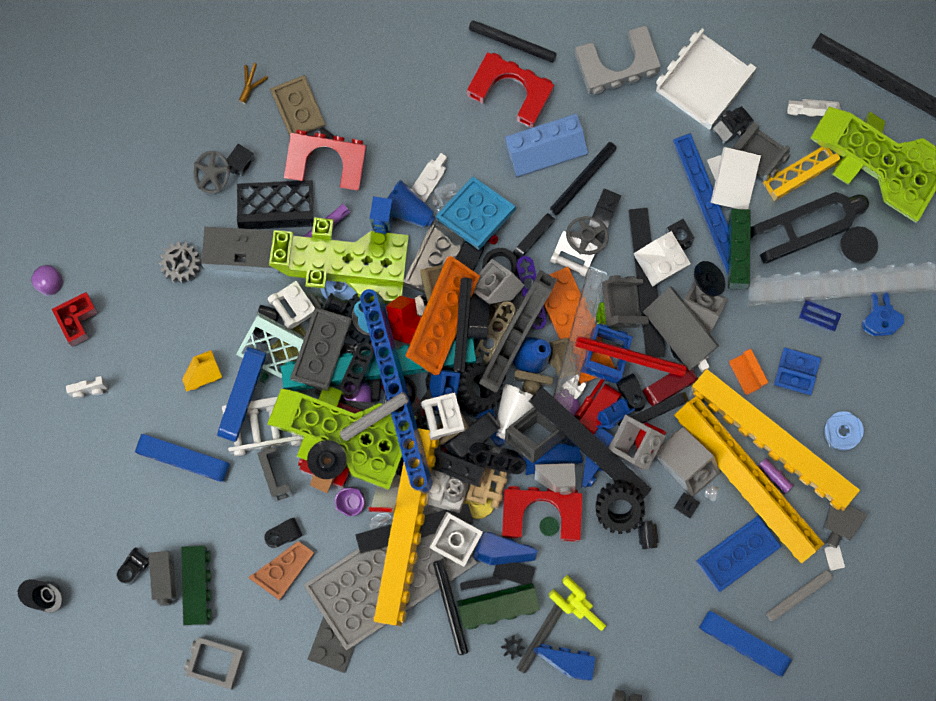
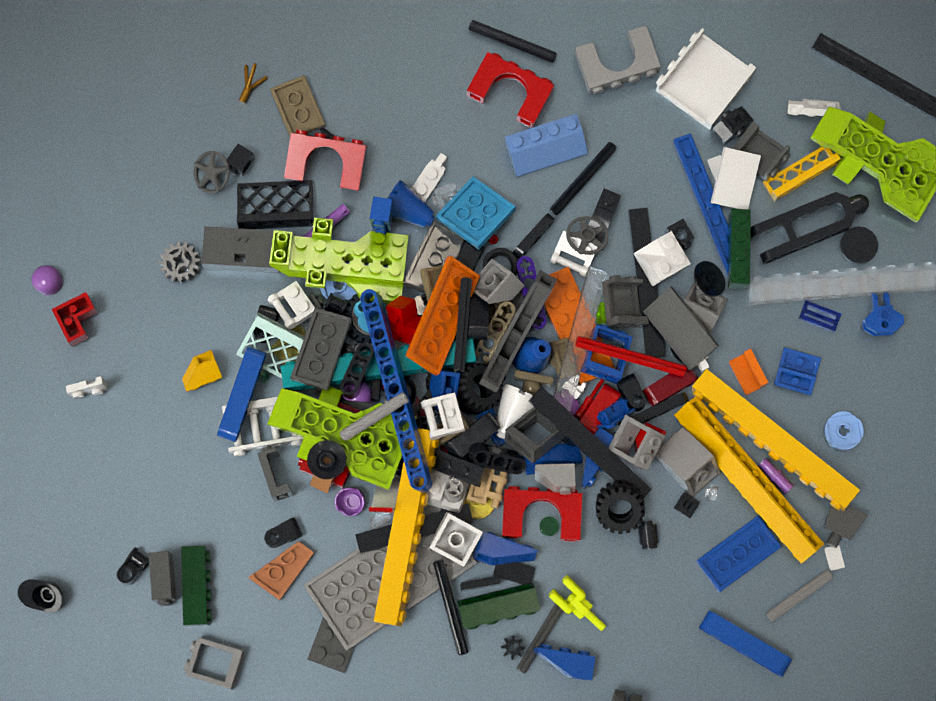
(182, 458): blue beam -> none

